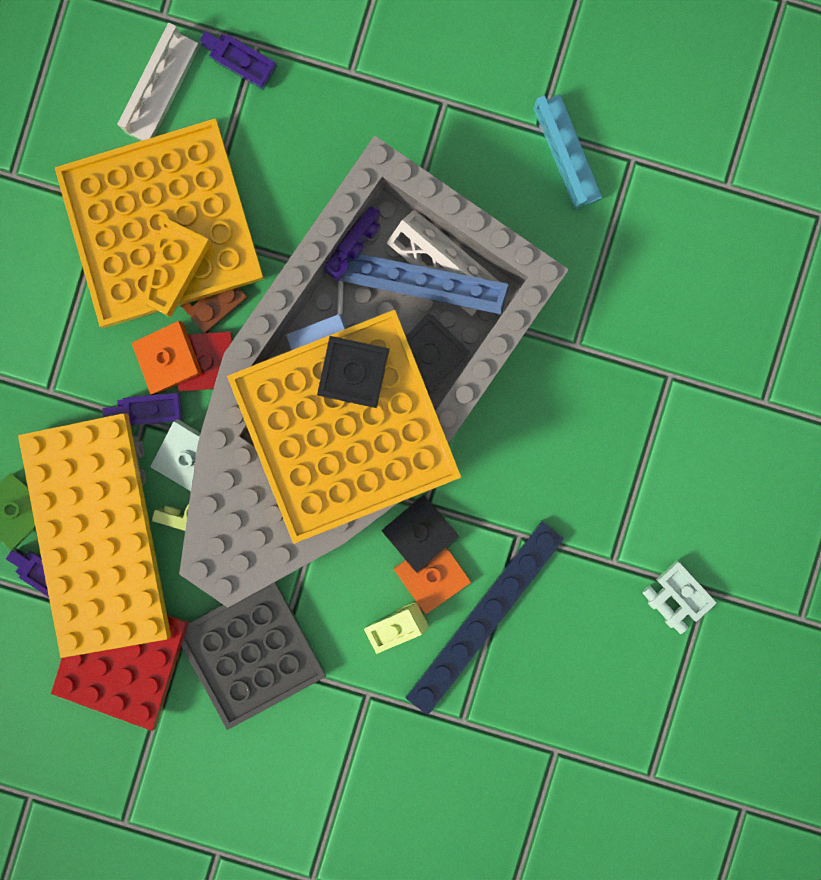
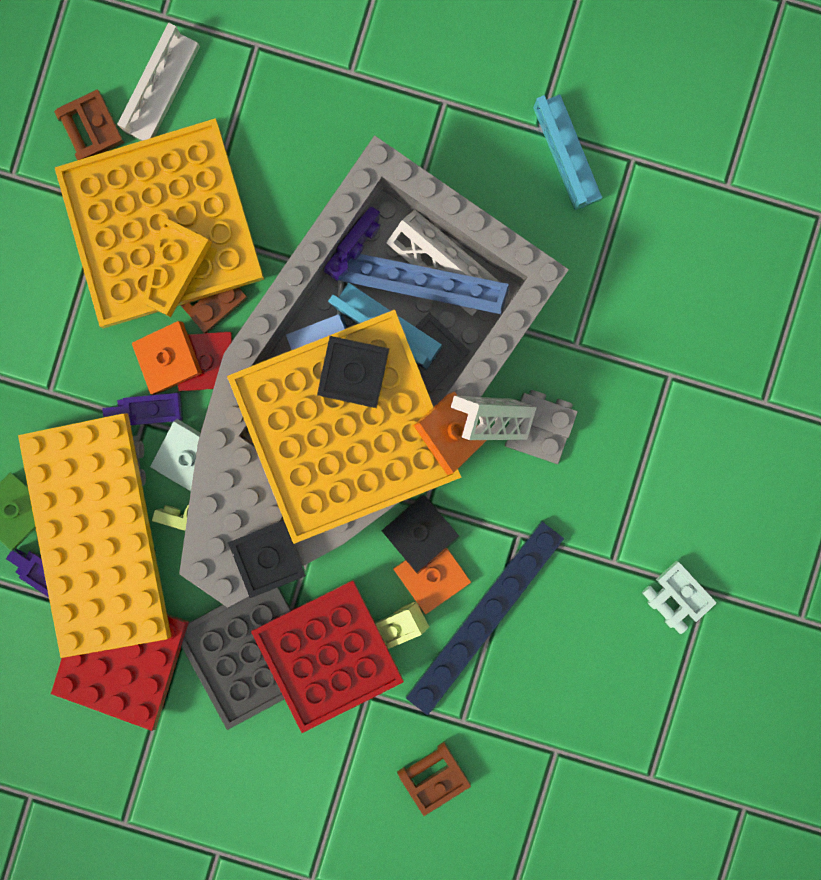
(96, 121): none -> dark orange plate
(239, 59): dark purple hinge -> none
(267, 559): none -> black plate
(327, 656): none -> red plate
(361, 308): none -> medium azure fence
(438, 787): none -> dark orange plate
(443, 433): none -> orange plate
(498, 410): none -> white fence
(549, 428): none -> light grey plate

